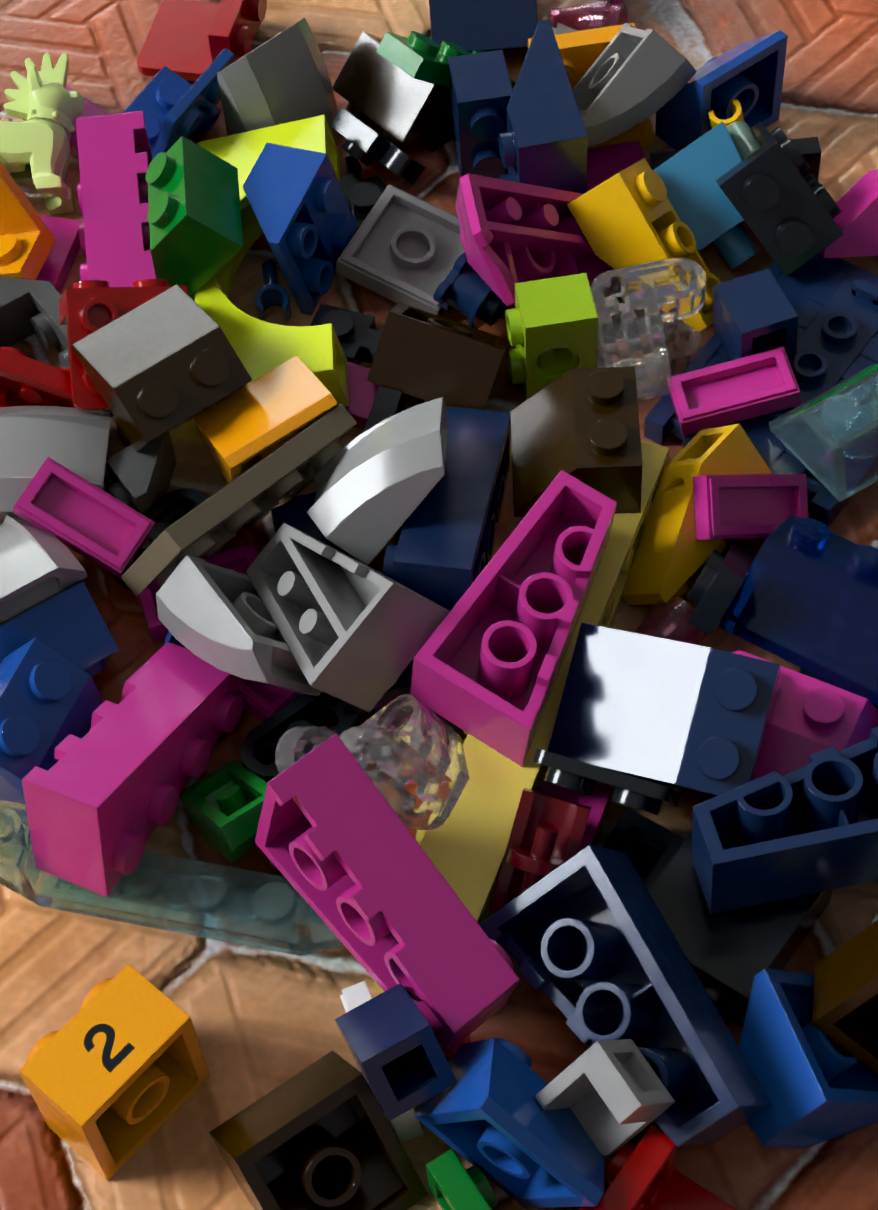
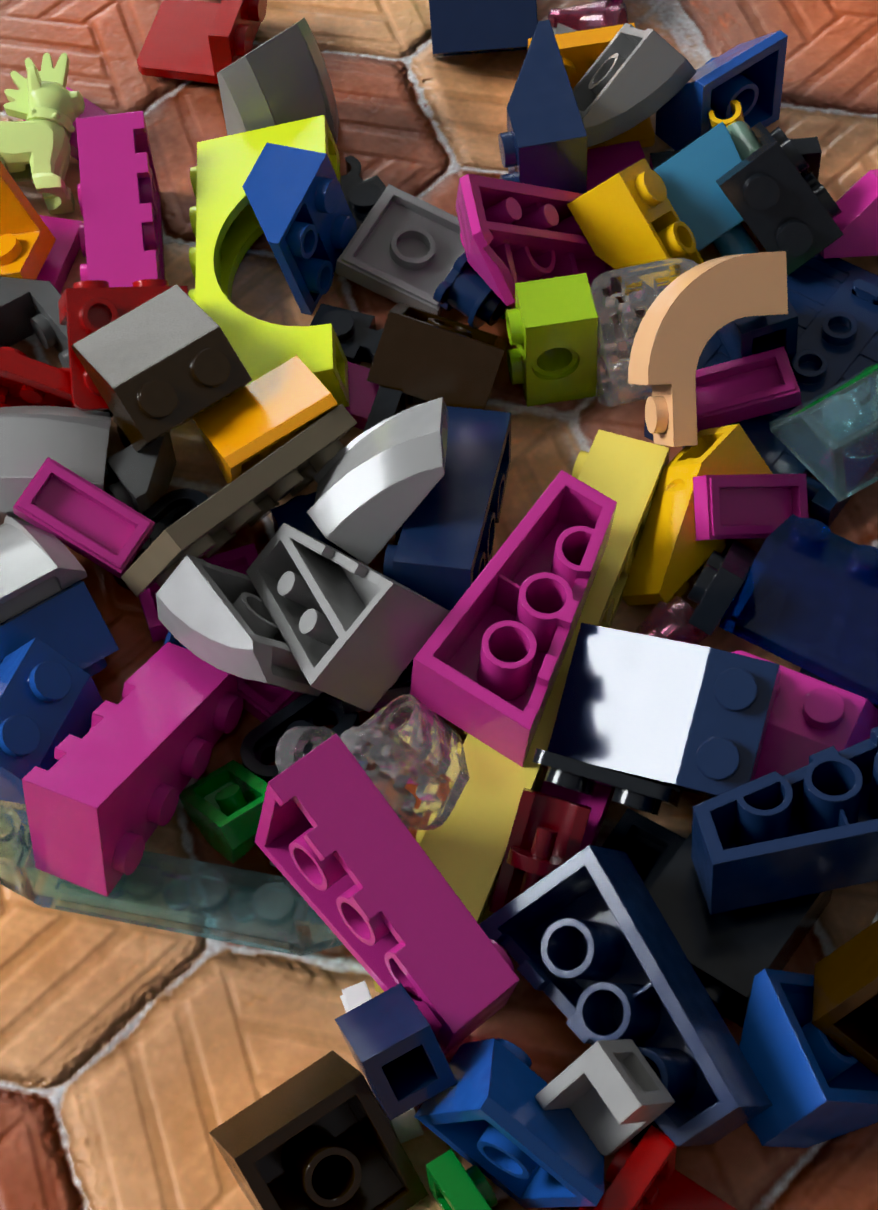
(115, 1070): light orange brick -> none
(179, 108): blue bracket -> none
(192, 214): green slope -> none
(271, 293): blue hand -> none
(367, 144): black plate -> none
(383, 94): dark brown slope -> none
(421, 56): green plate -> none
(478, 109): dark blue brick -> none
(586, 429): dark brown slope -> none
(684, 321): none -> light nougat arch

